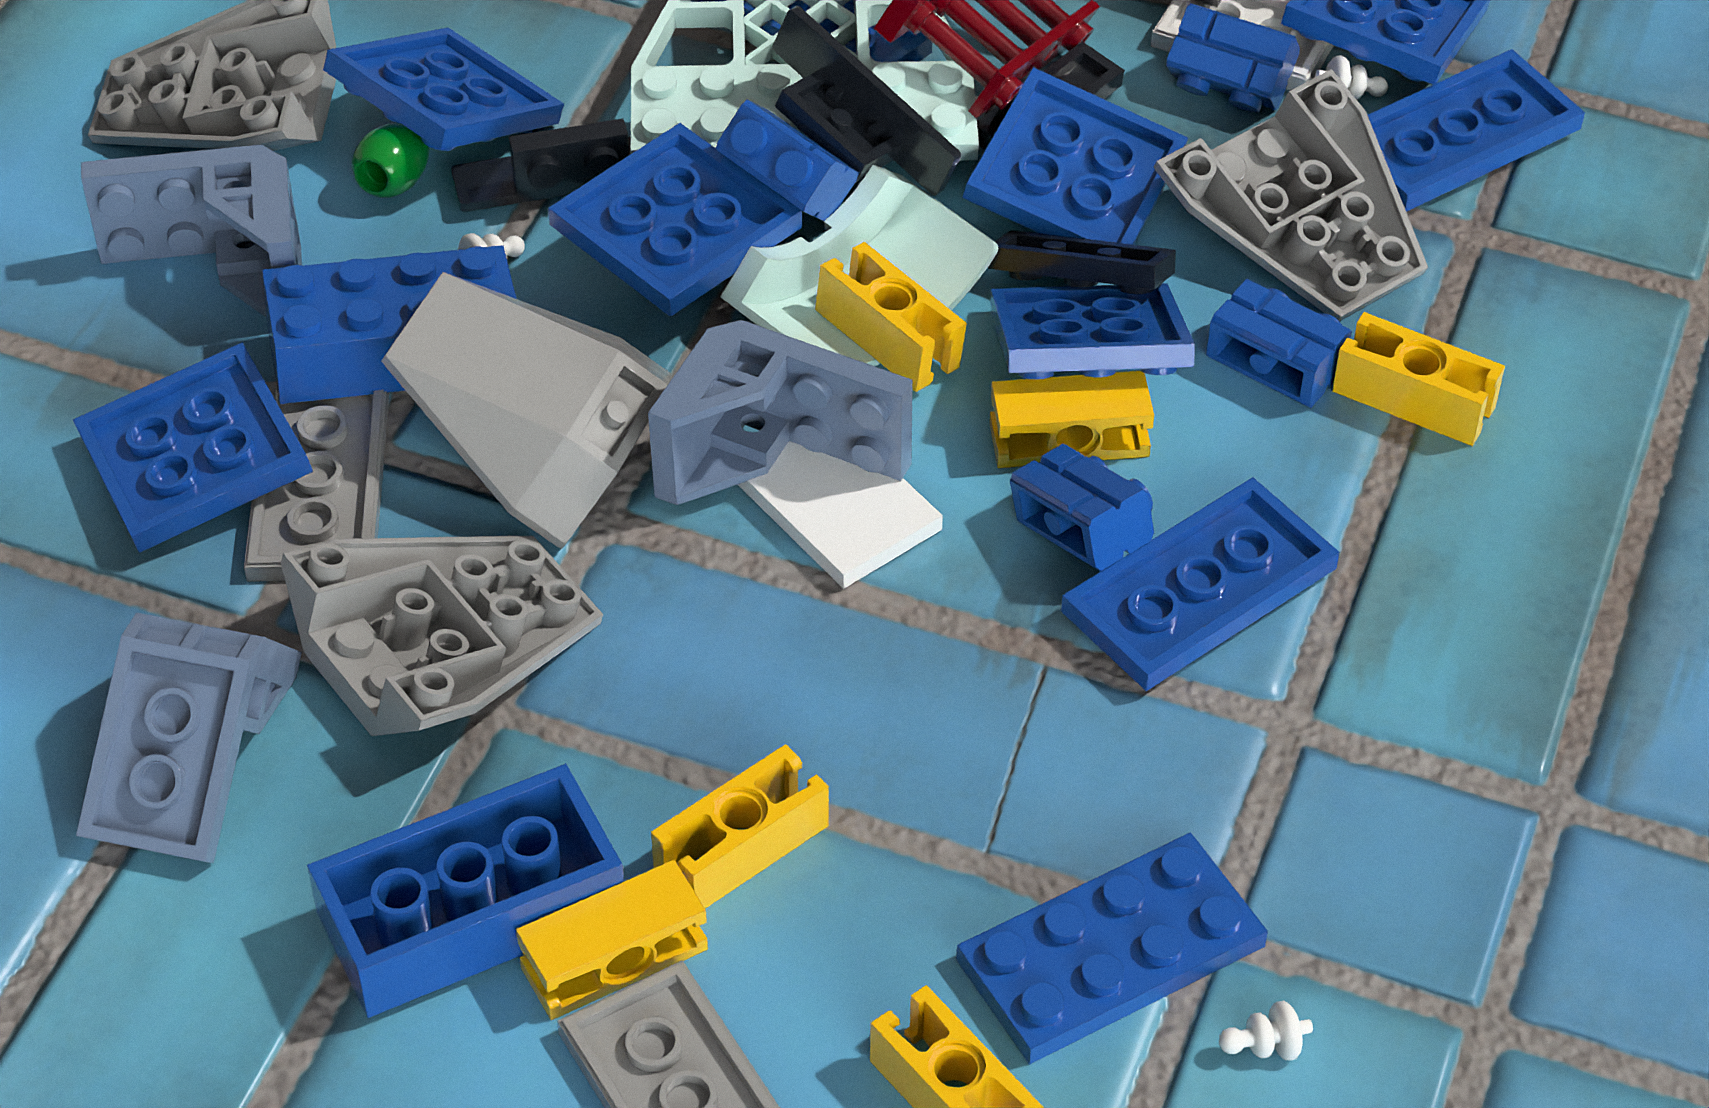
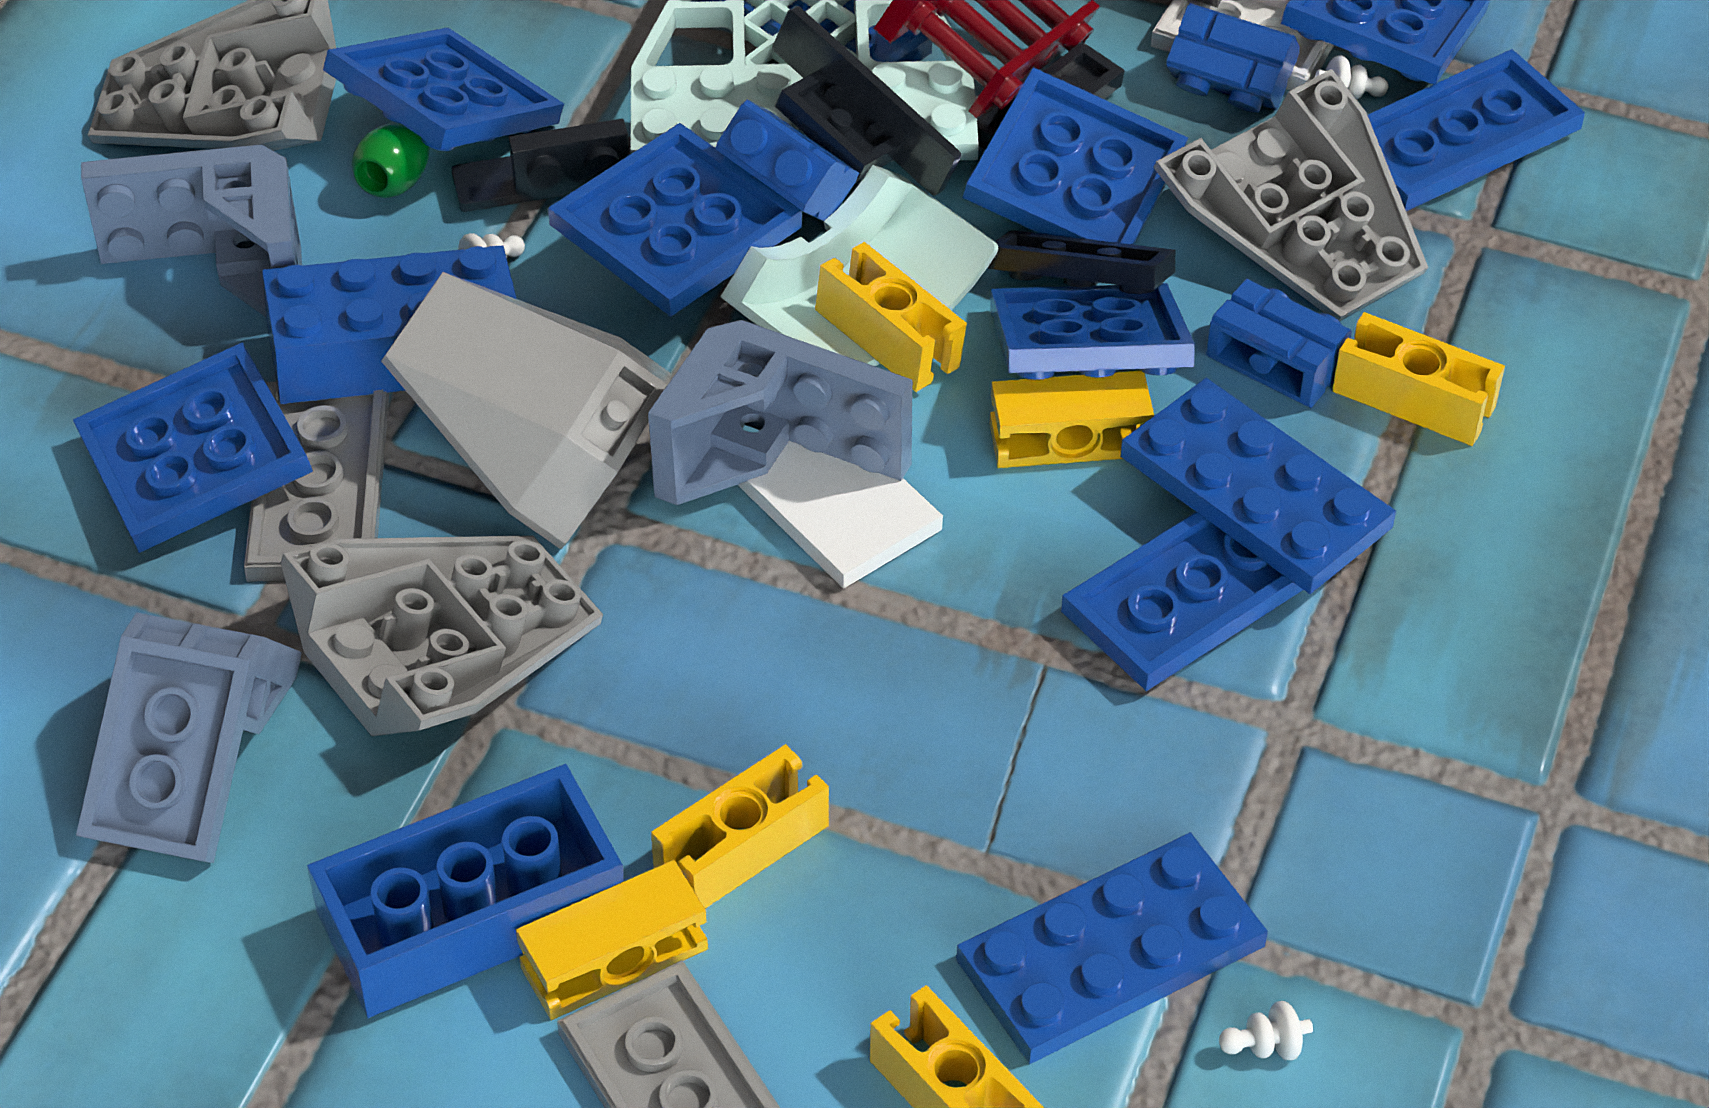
(1083, 506): blue brick -> none
(1258, 485): none -> blue plate

